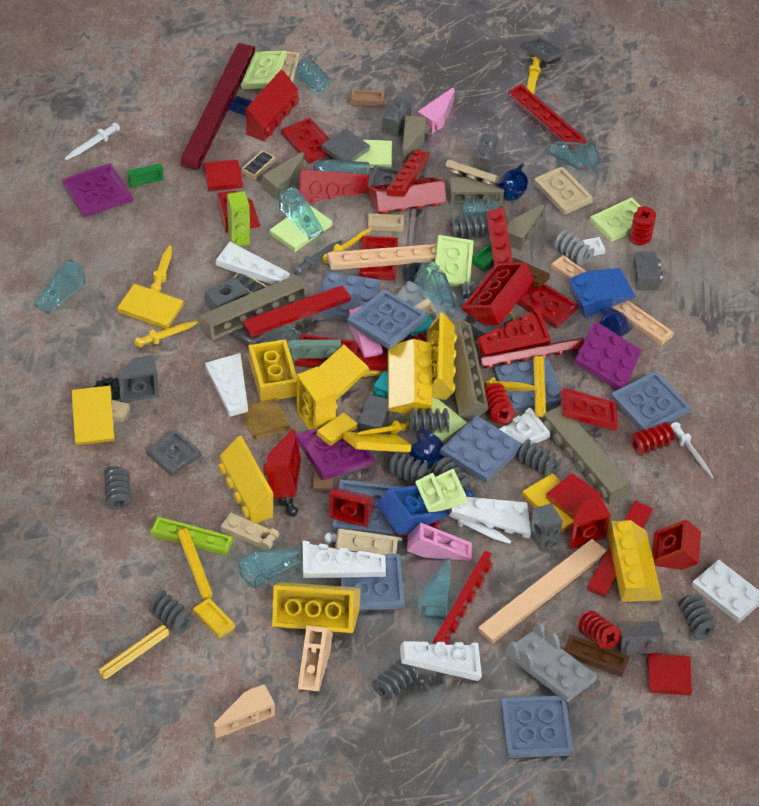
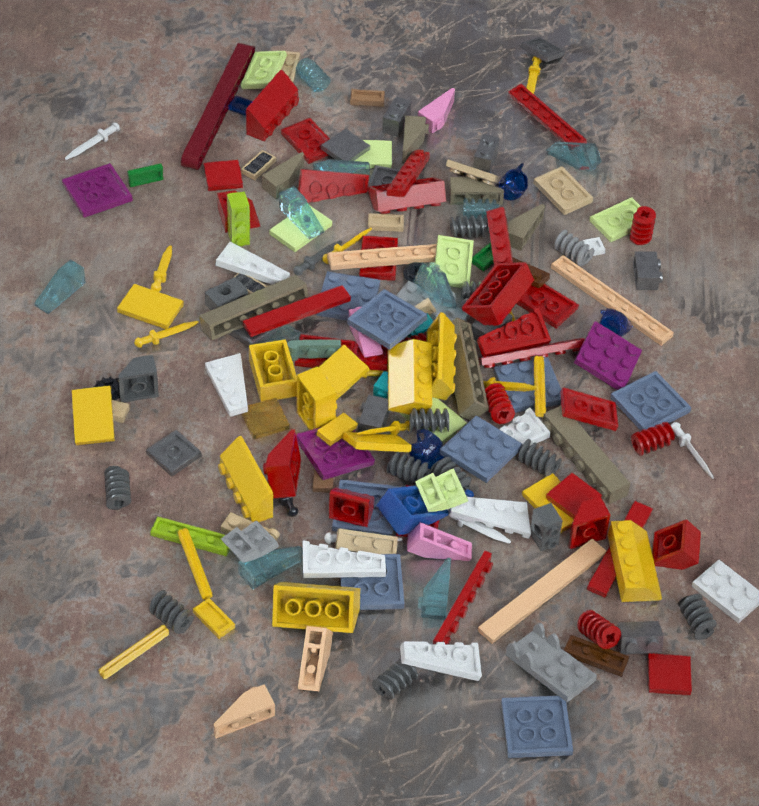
(250, 542): none -> light grey slope
(600, 290): blue slope -> none

